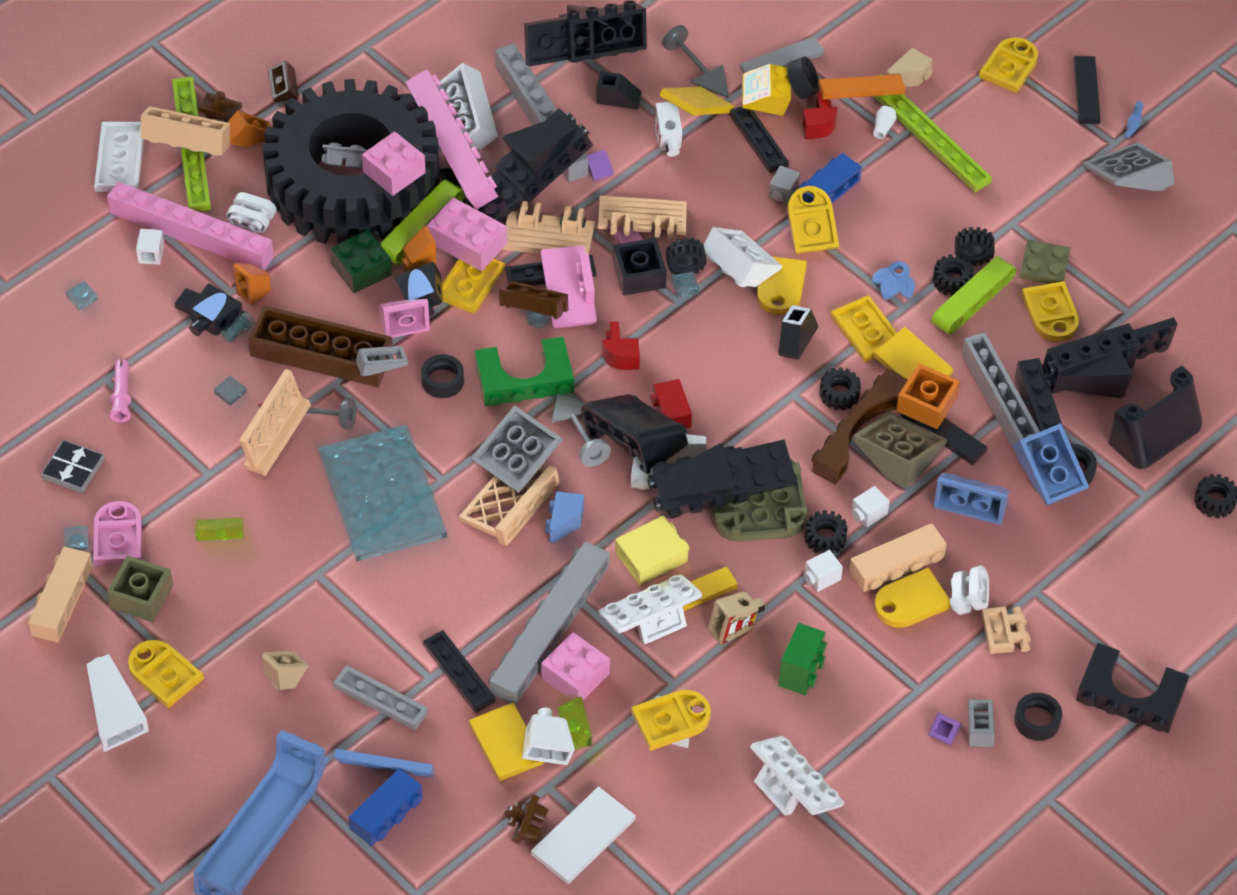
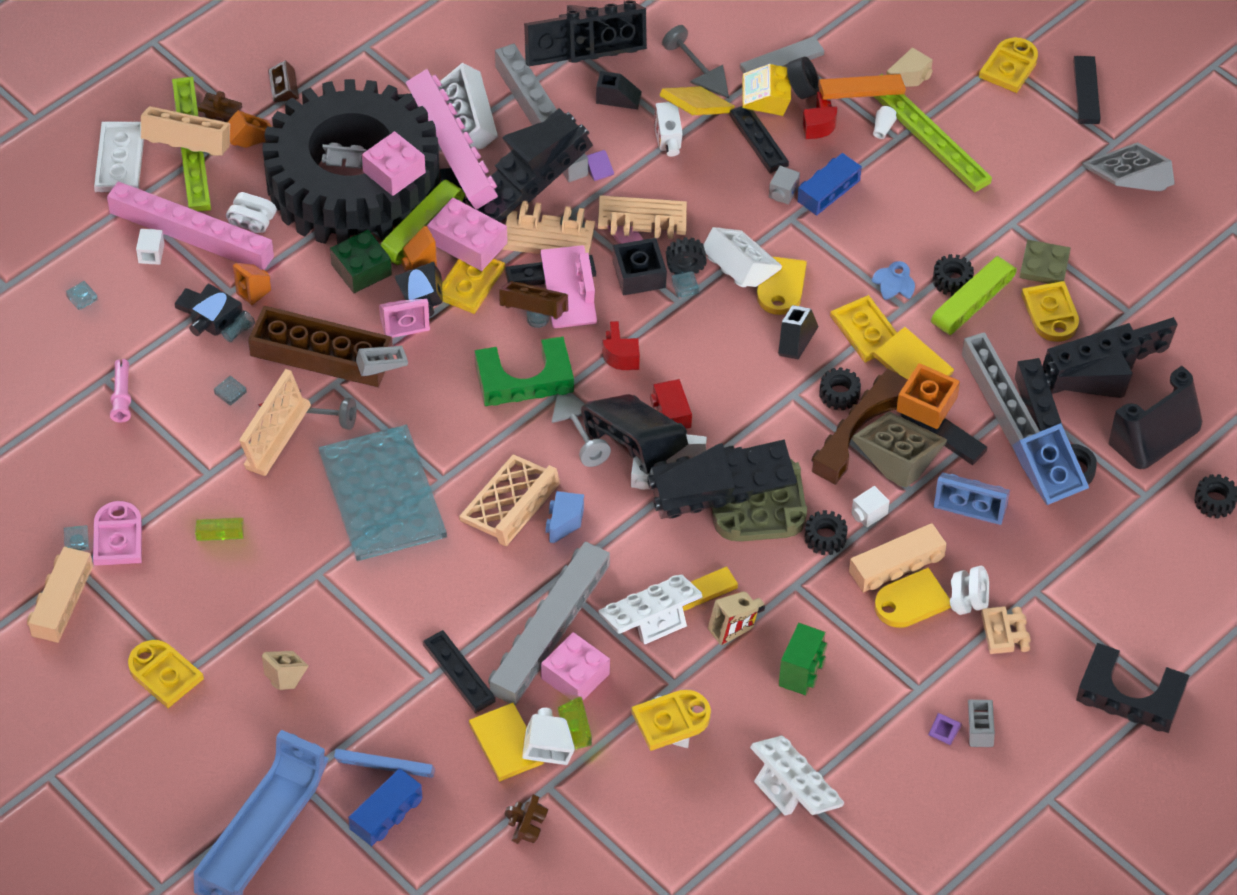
(72, 466): black tile -> none
(115, 707): white slope -> none
(140, 588): olive brick -> none
(380, 697): light grey plate -> none
(440, 362): black tyre -> none
(516, 449): light grey slope -> none
(583, 835): white tile -> none
(652, 550): light yellow brick -> none
(812, 223): yellow tile -> none
(823, 571): white brick -> none
(981, 239): black tyre -> none
(1032, 731): black tyre -> none
(1135, 119): medium blue bar -> none

